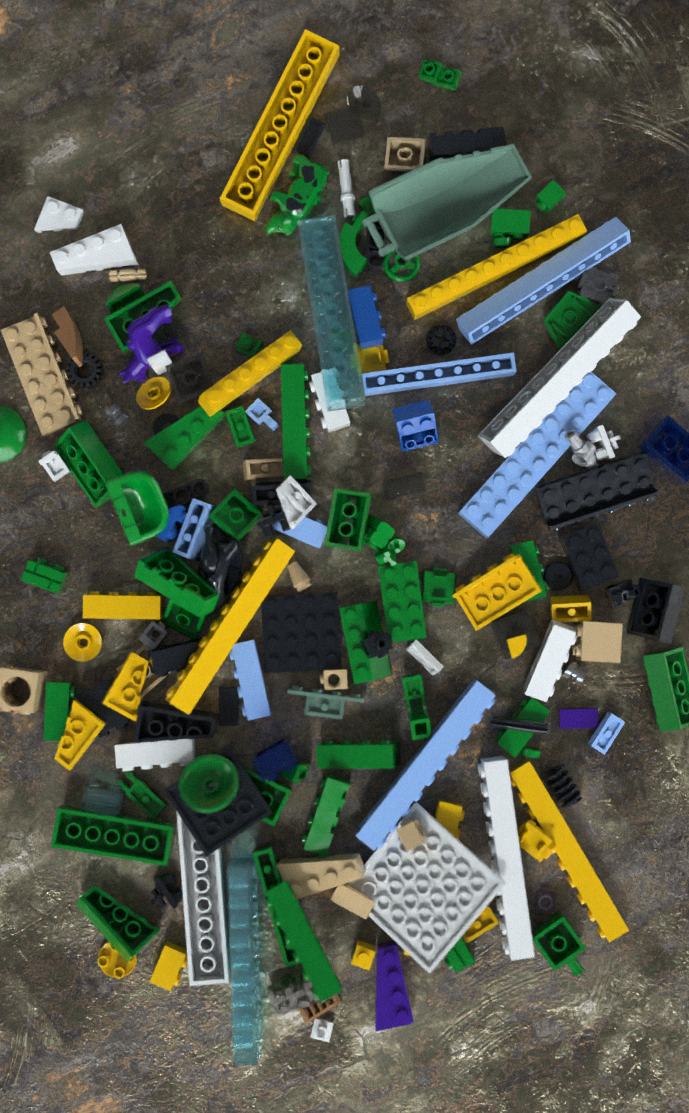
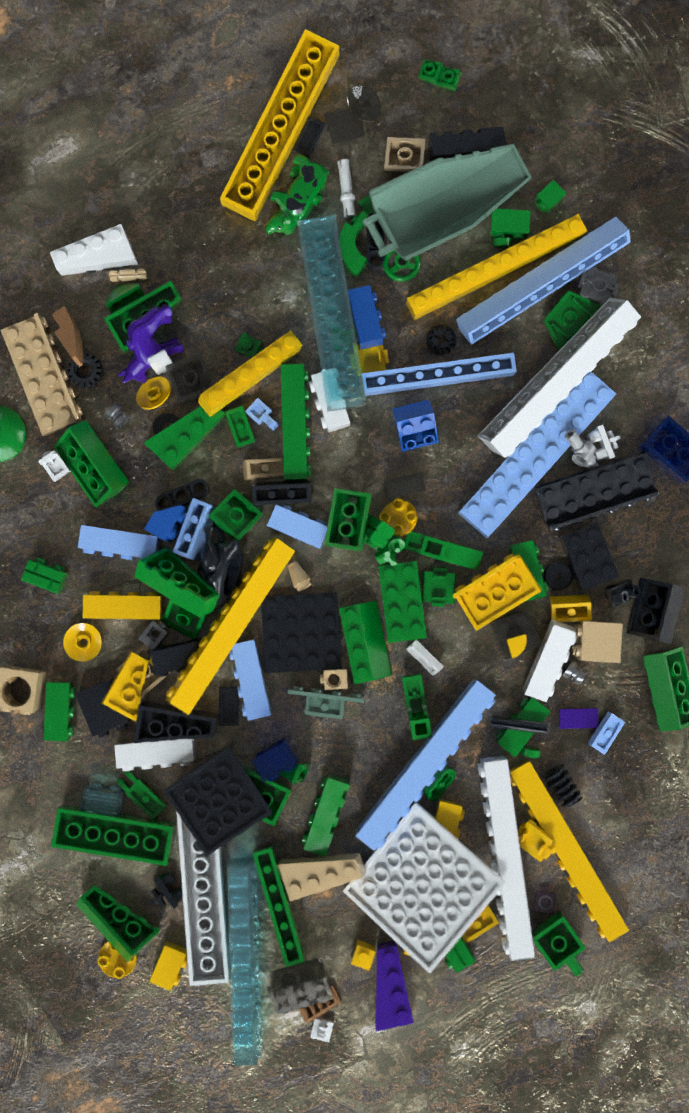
(58, 216): white wing -> none
(78, 735): yellow wing -> none
(117, 542): none -> light blue brick
(143, 503): green piece -> none
(207, 772): green dish -> none
(267, 525): black hips -> none
(294, 501): white wing -> none
(304, 941): green brick -> none
(353, 900): tan slope -> none
(358, 754): green wedge -> none
(377, 644): black brick -> none
(400, 516): none -> yellow dish
(411, 834): tan brick -> none
(440, 784): none -> green plate
(443, 550): none -> green slope

